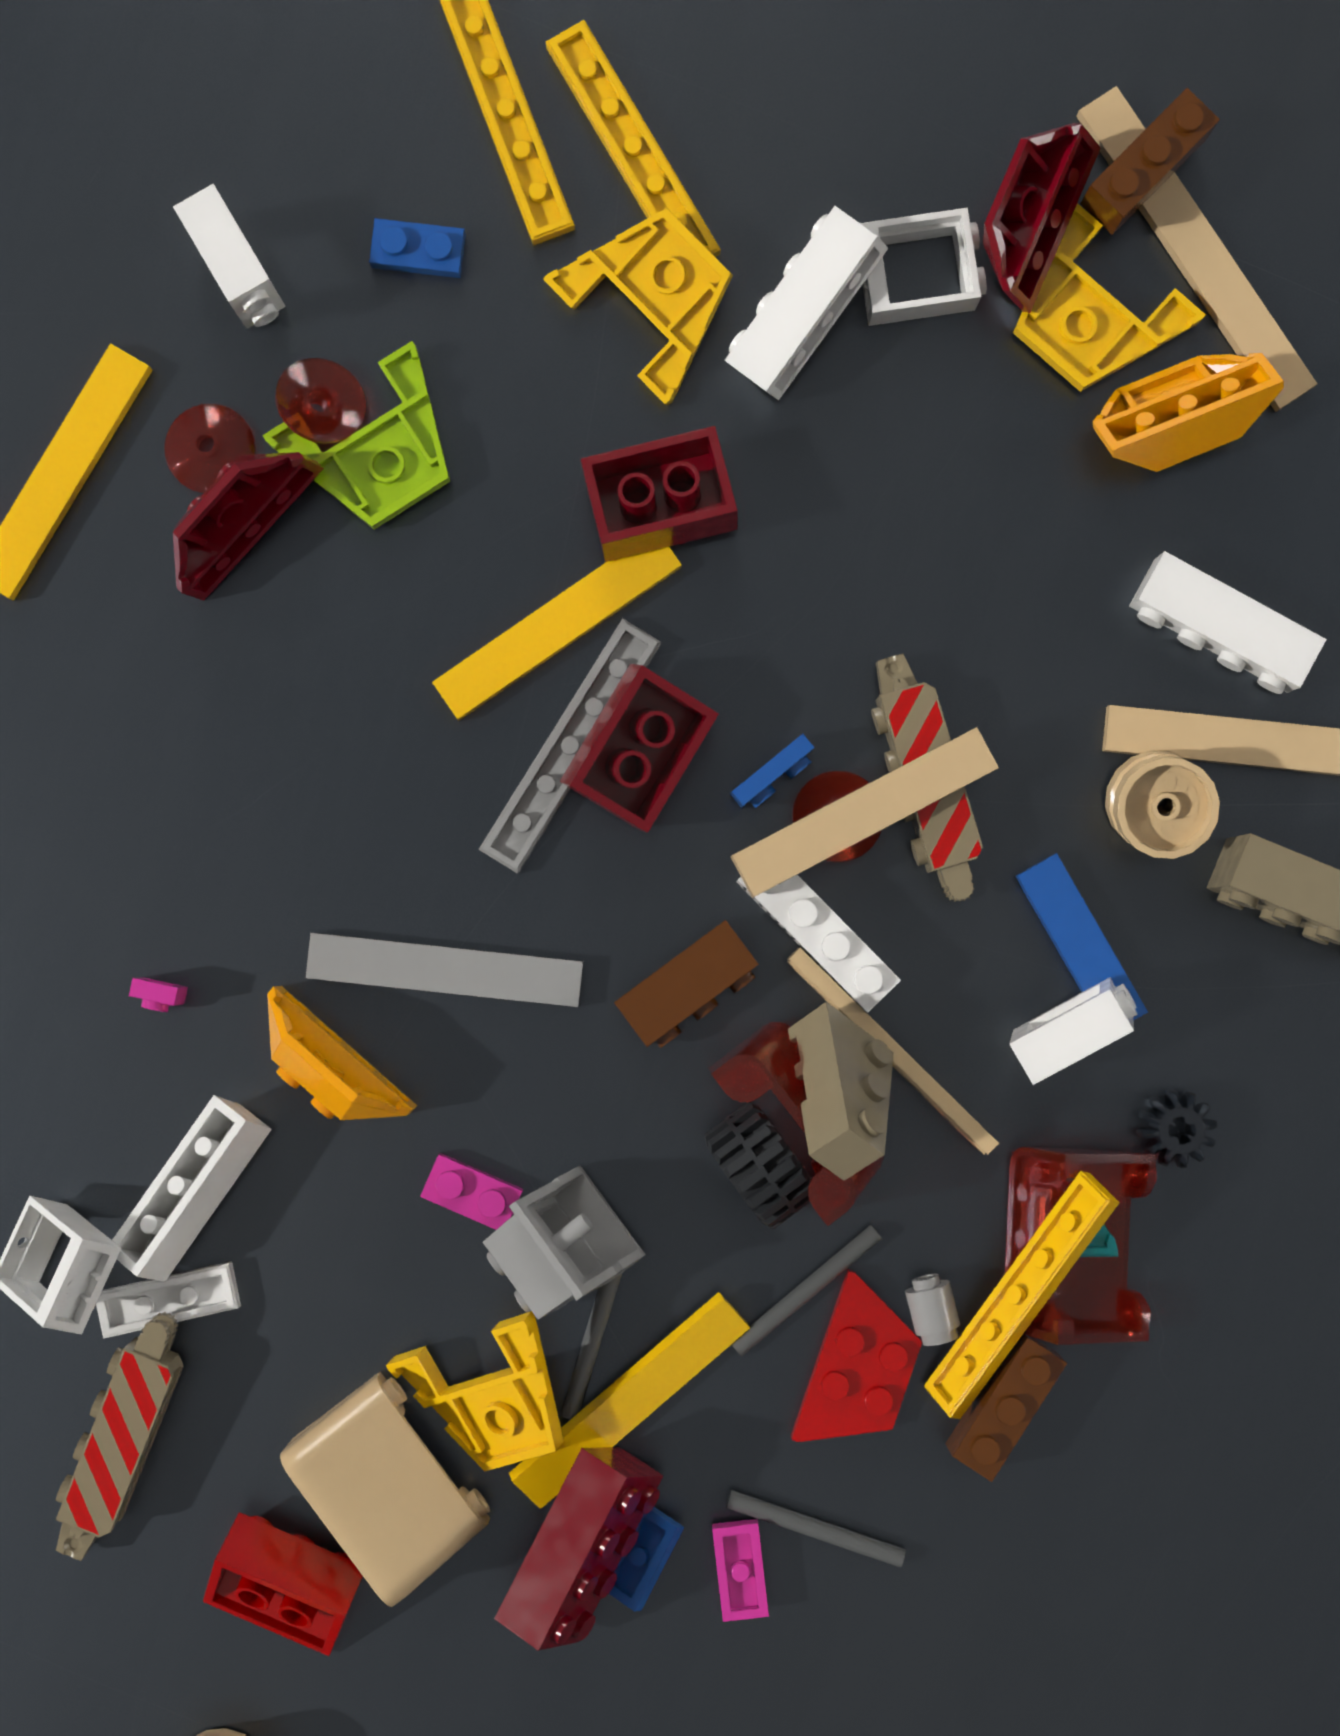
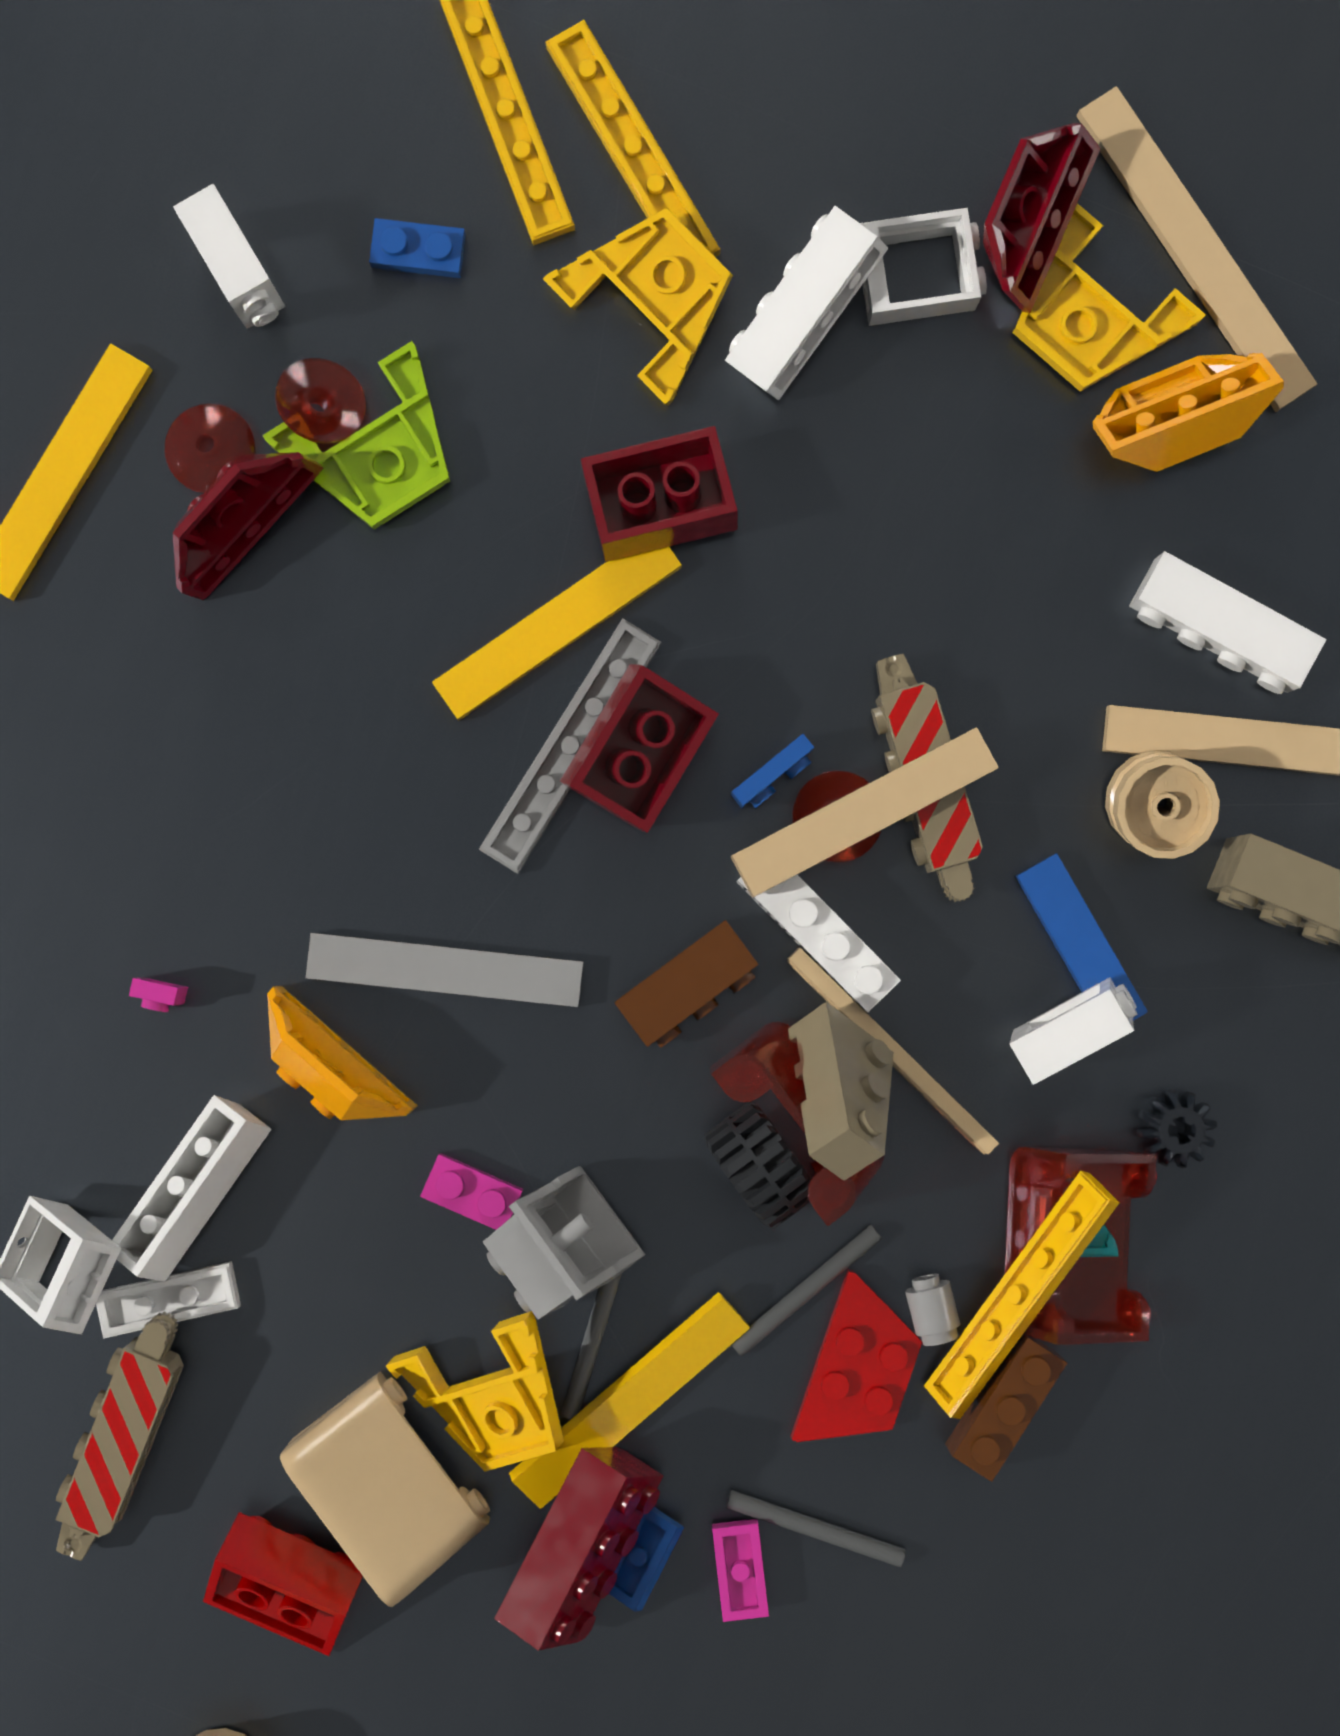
(1149, 161): reddish brown brick -> none

